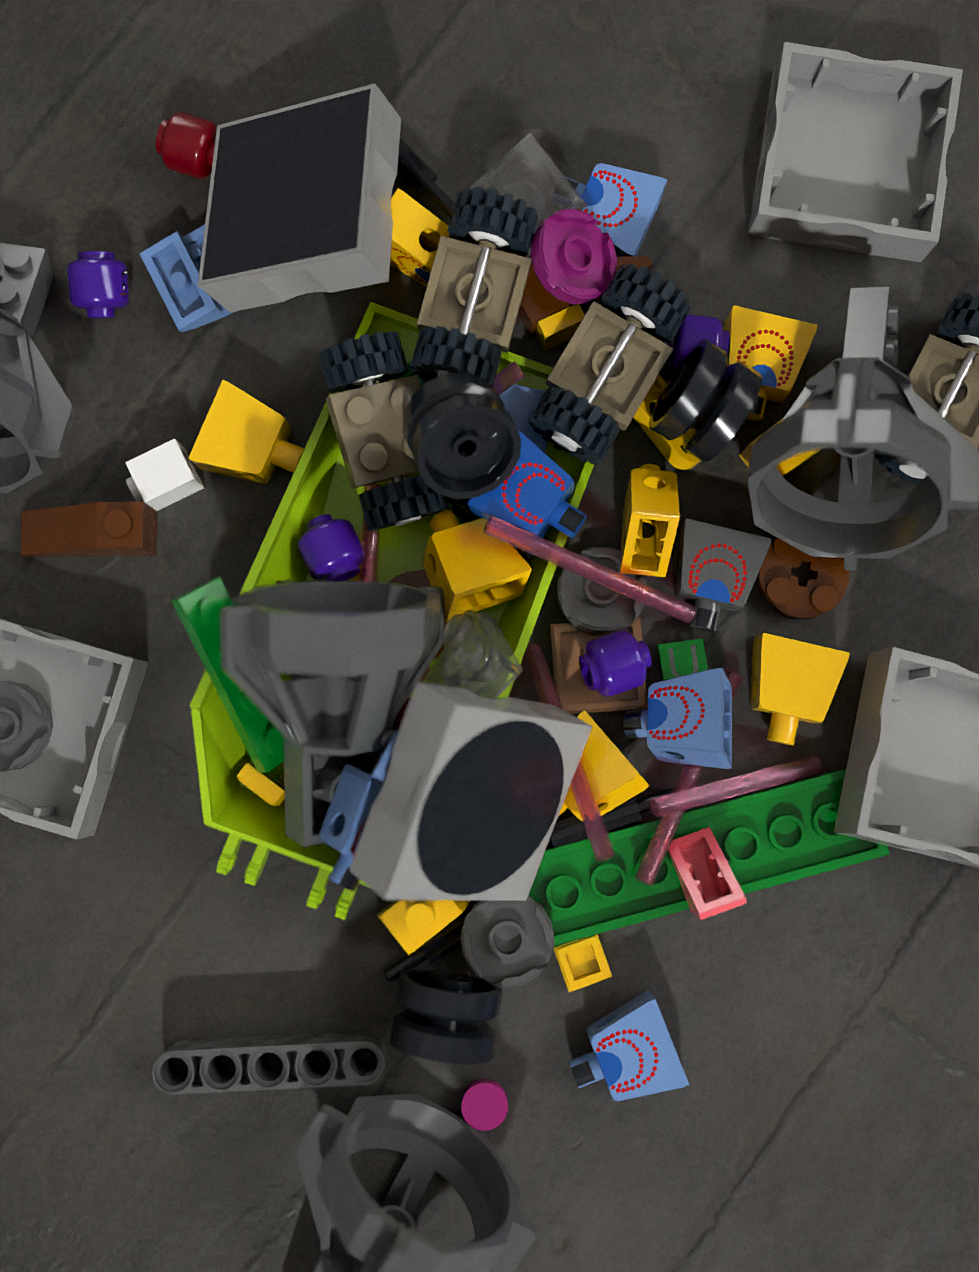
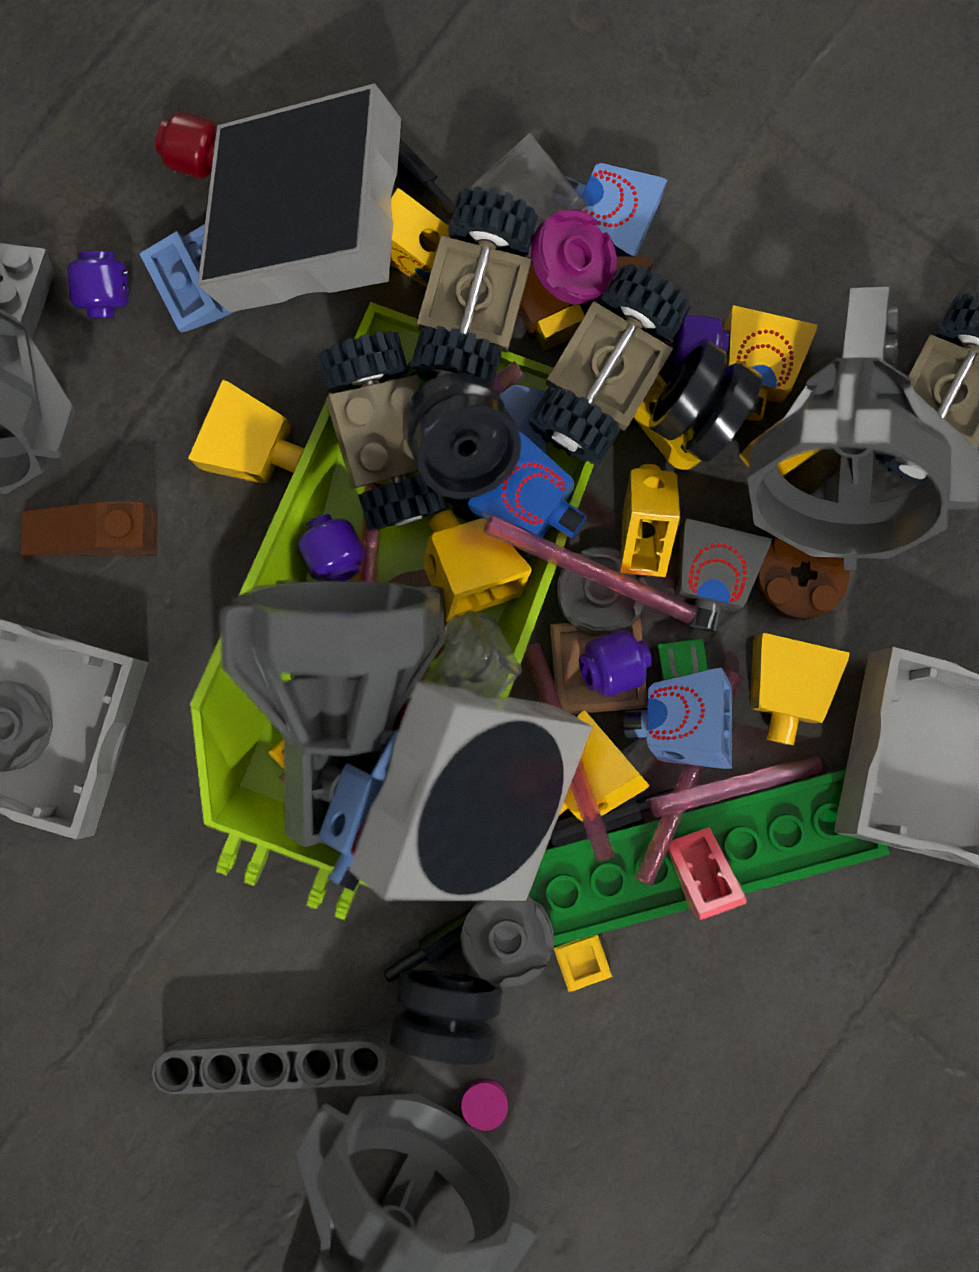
(163, 475): white brick -> none
(200, 615): green plate -> none
(262, 785): yellow tile -> none
(419, 920): yellow torso -> none
(631, 1052): medium blue torso -> none
(855, 152): light grey tile -> none

